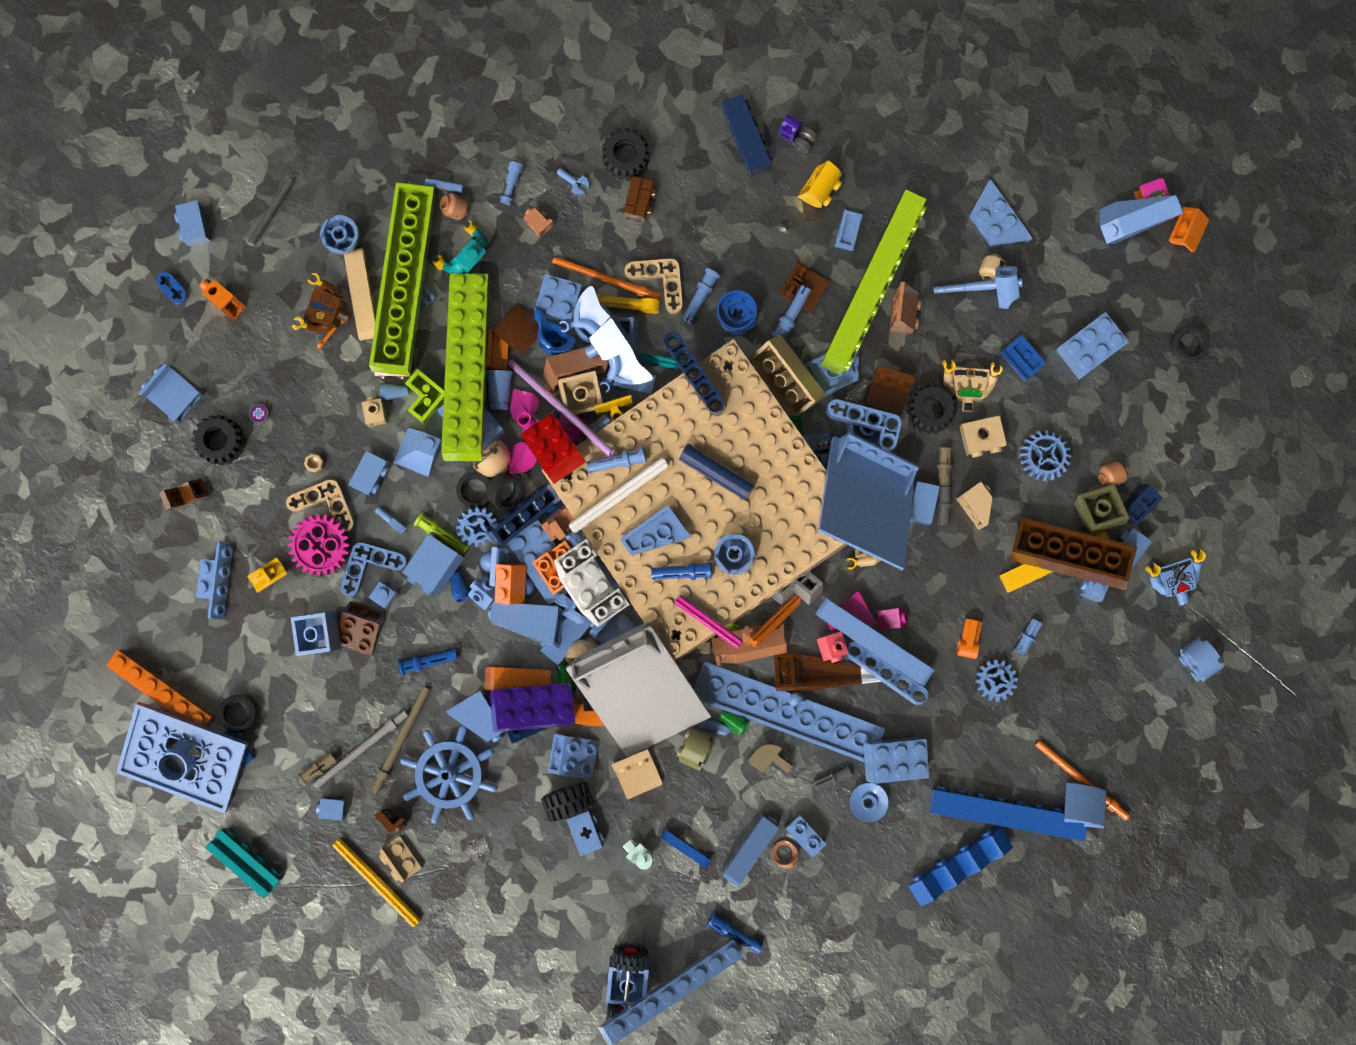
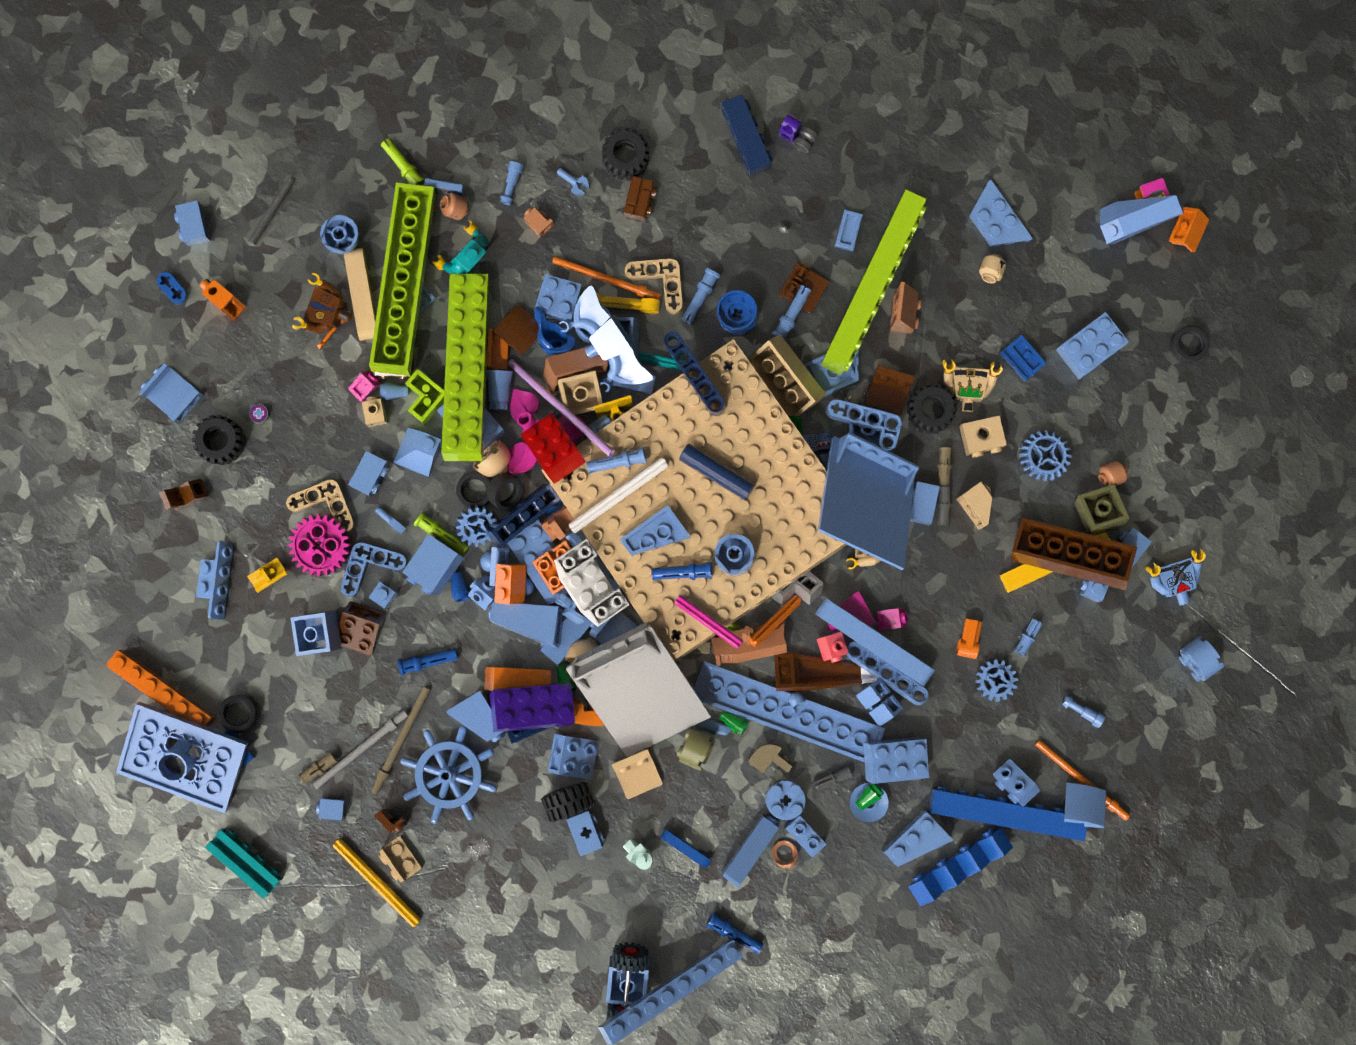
(314, 463): tan tile -> none
(364, 385): none -> bracket
(408, 170): none -> lime pin
(793, 807): none -> medium blue brick
(820, 184): yellow brick -> none
(869, 796): none -> green cone
(872, 695): none -> medium blue piece
(916, 839): none -> medium blue wedge
(1005, 282): medium blue piece -> none
(1016, 783): none -> medium blue brick
(1094, 717): none -> medium blue piece
(1141, 503): dark blue hinge -> none

